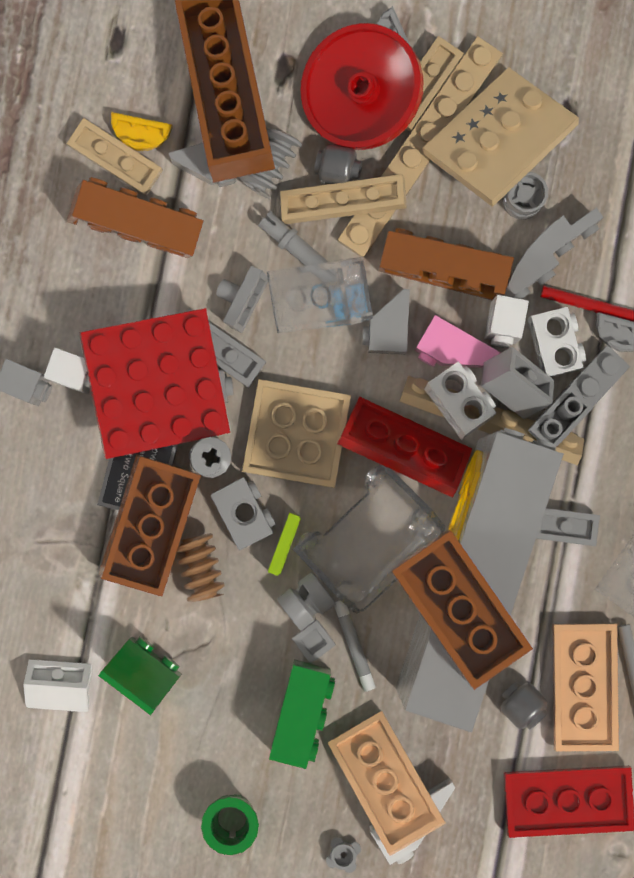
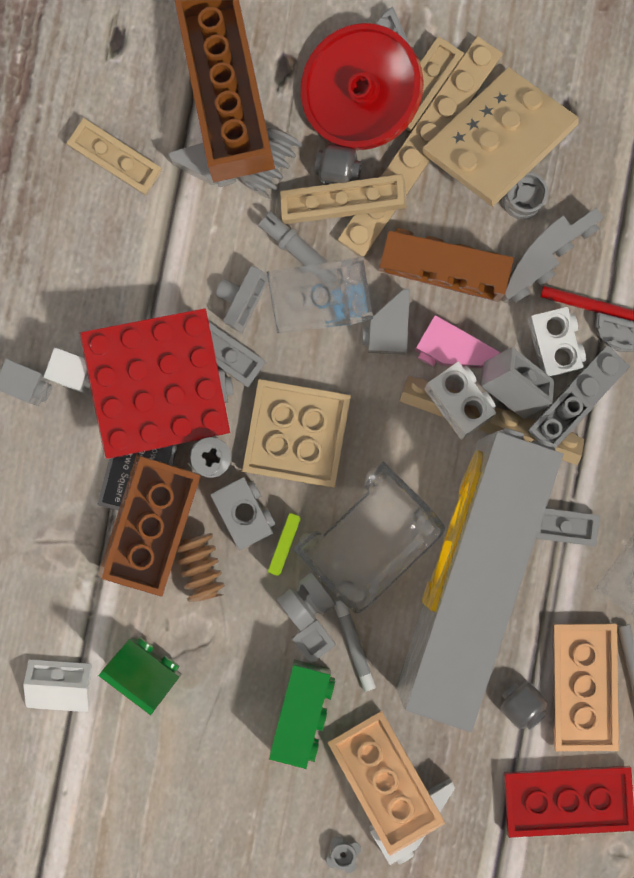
(135, 218): dark orange wedge -> none
(139, 132): yellow plate -> none
(219, 838): green piece -> none
(405, 446): red plate -> none
(461, 609): dark orange brick -> none
(506, 321): white brick -> none

